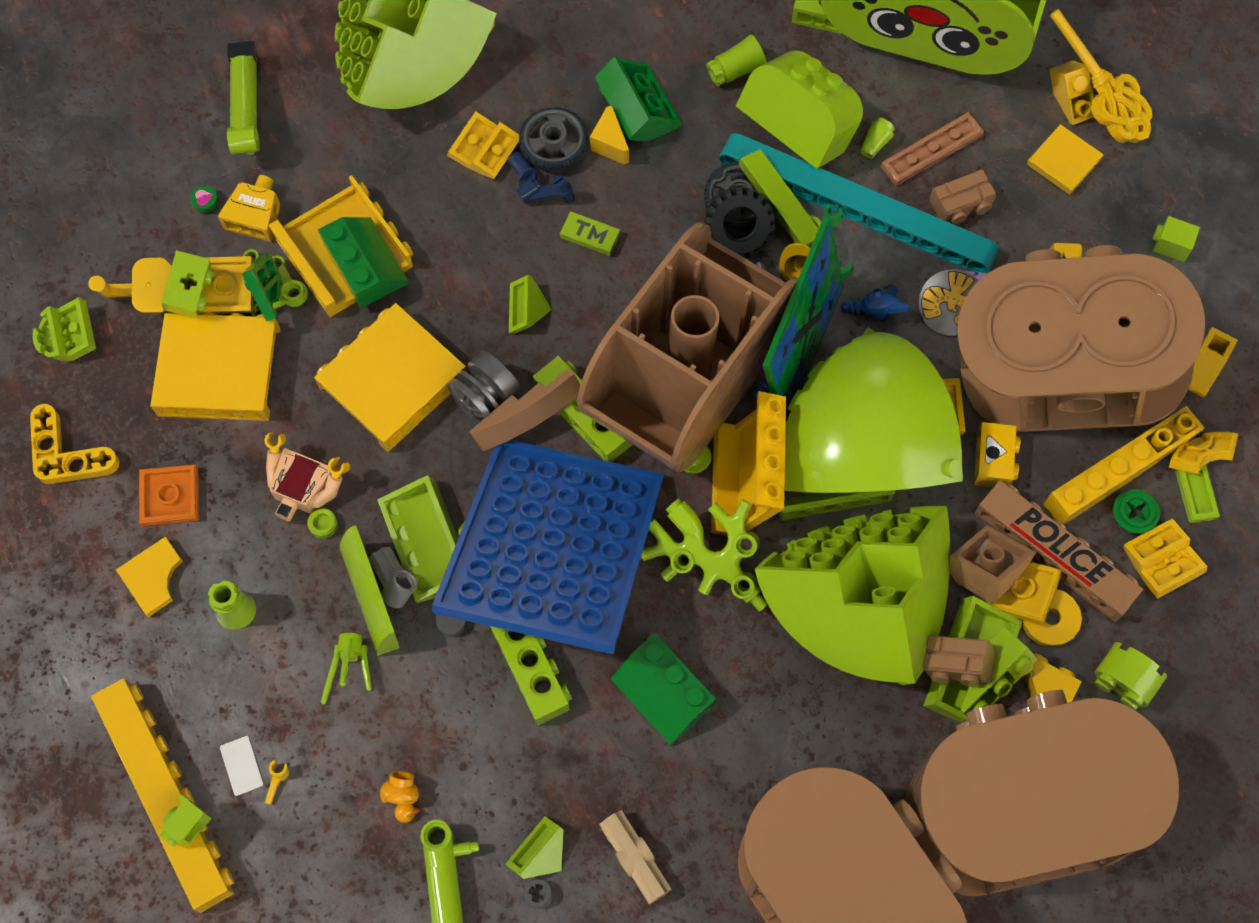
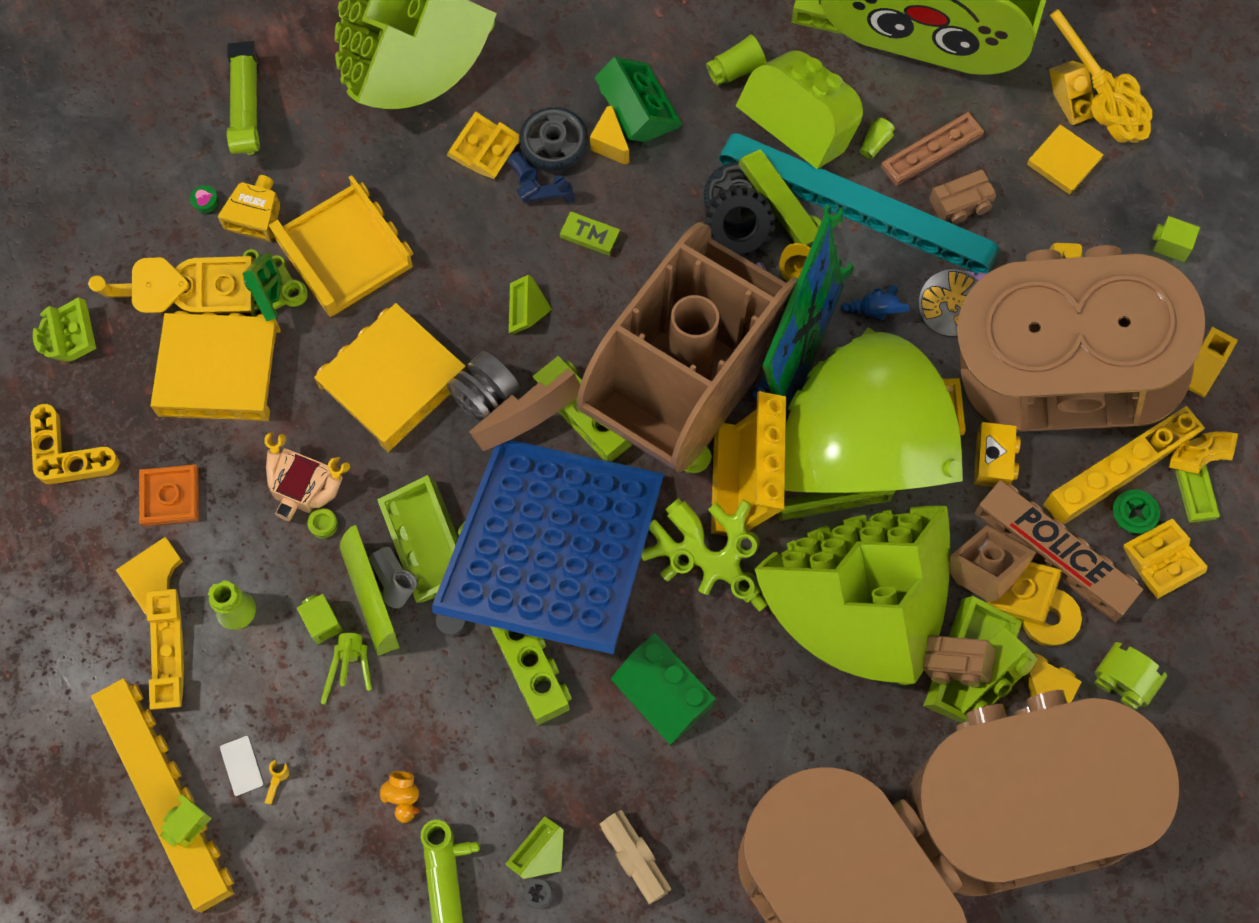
(166, 649): none -> yellow slope
(187, 268): lime brick -> none
(319, 618): none -> lime brick
(362, 258): green slope -> none

